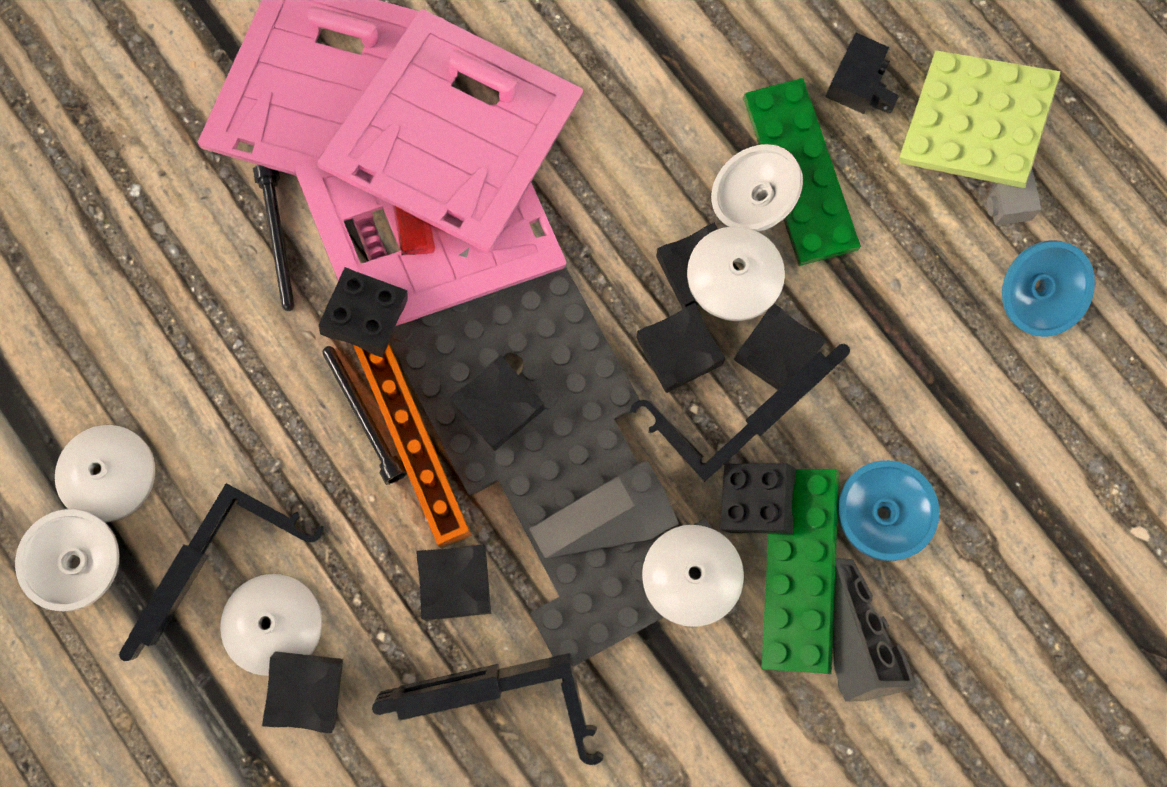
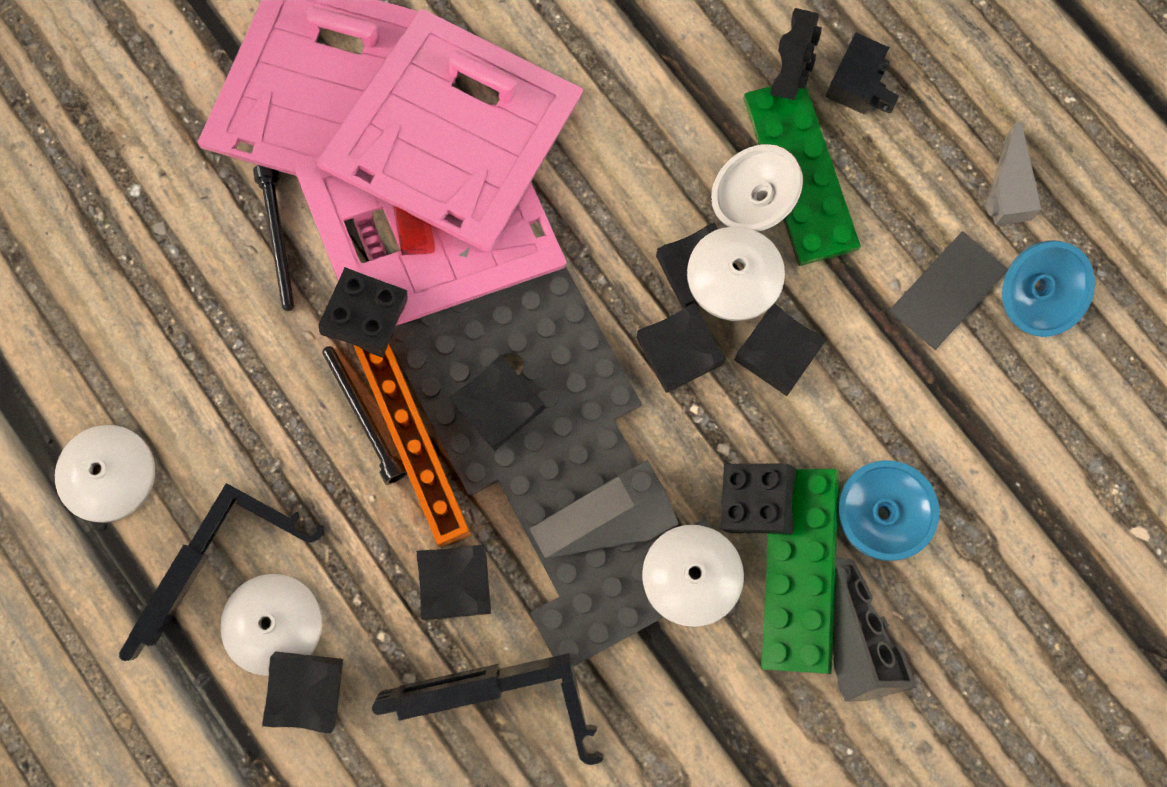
(47, 555): white dish -> none
(758, 422): black hinge -> none
(797, 54): none -> black brick
(948, 290): none -> dark grey window
(980, 118): yellowish green plate -> none

